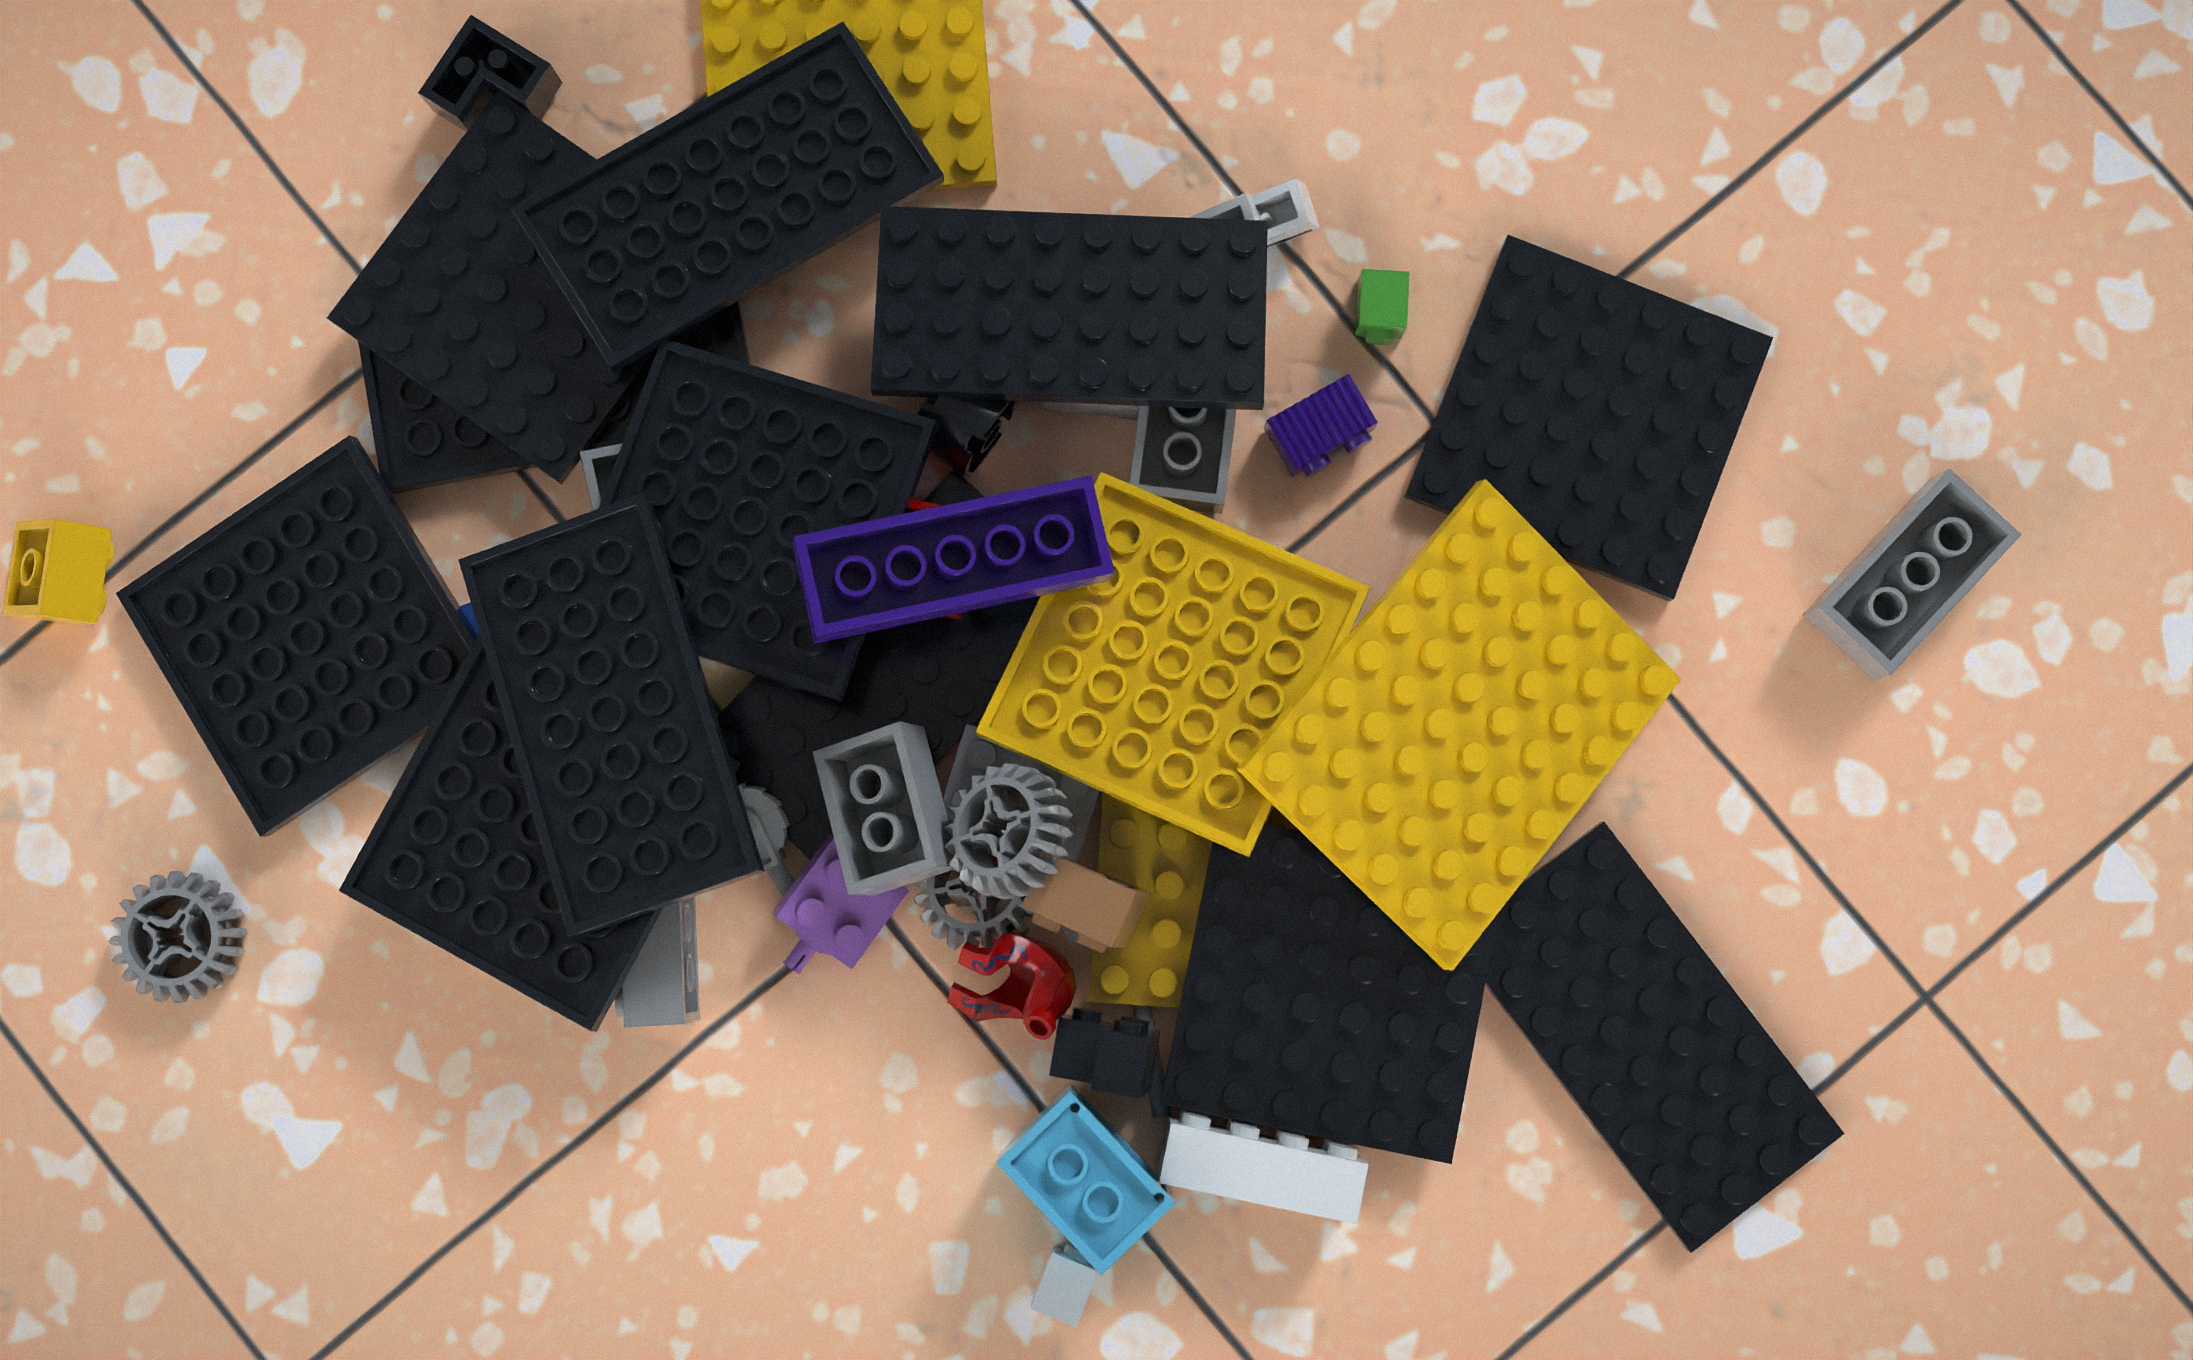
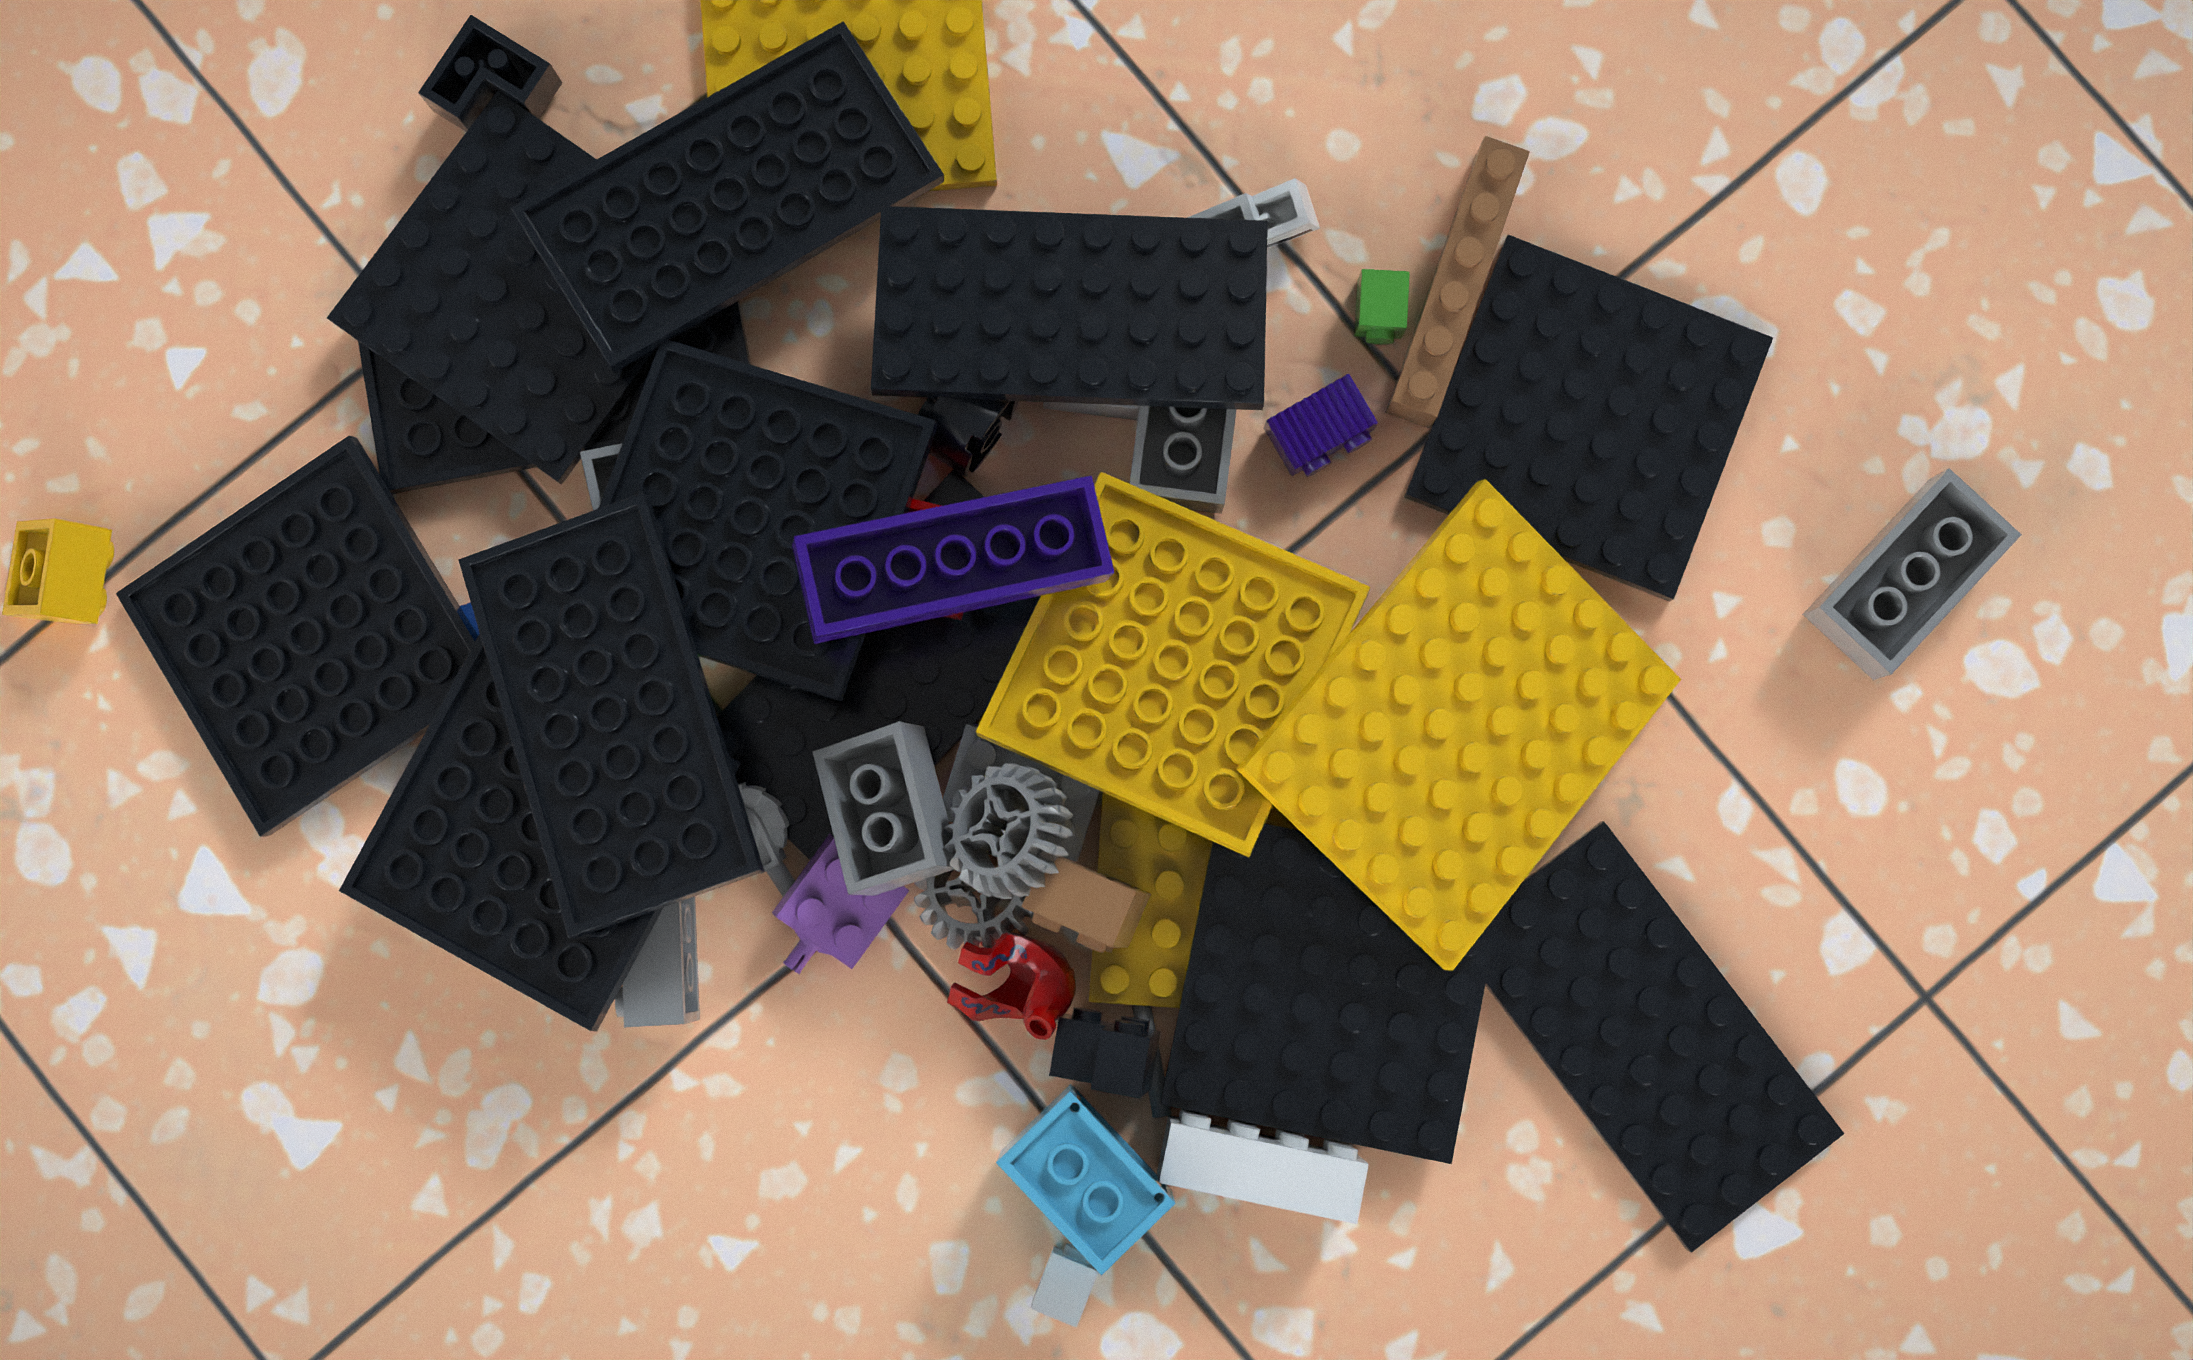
(153, 966): light grey gear -> none
(1457, 282): none -> medium nougat brick

